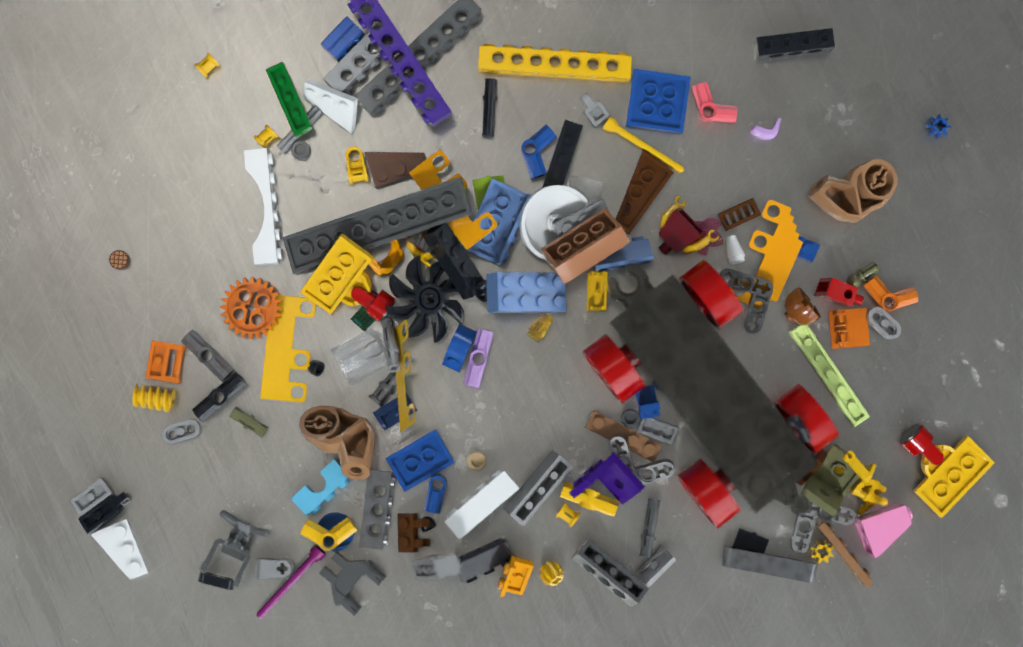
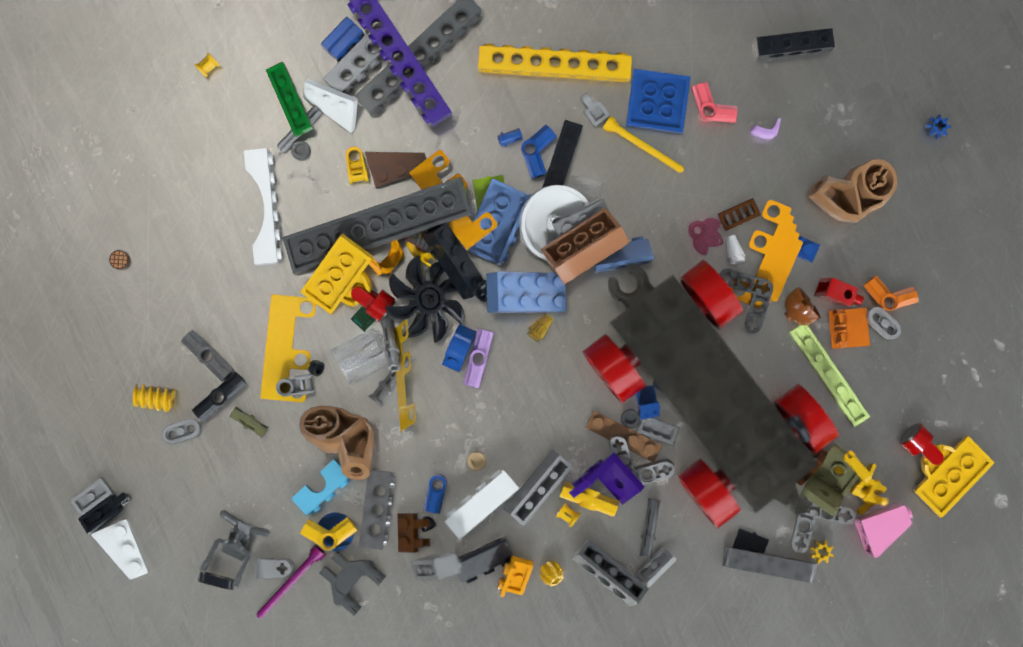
(159, 361): orange plate -> none
(265, 136): yellow bush -> none
(268, 312): orange gear -> none
(297, 386): none -> light grey piece
(389, 414): dark blue hinge -> none
(420, 460): blue plate -> none
(489, 107): black pin -> none
(509, 137): none -> blue pin
(596, 291): yellow hinge -> none
(644, 187): reddish brown wing -> none
(681, 231): dark red torso -> none
(840, 547): medium nougat plate -> none
(864, 274): olive axle -> none

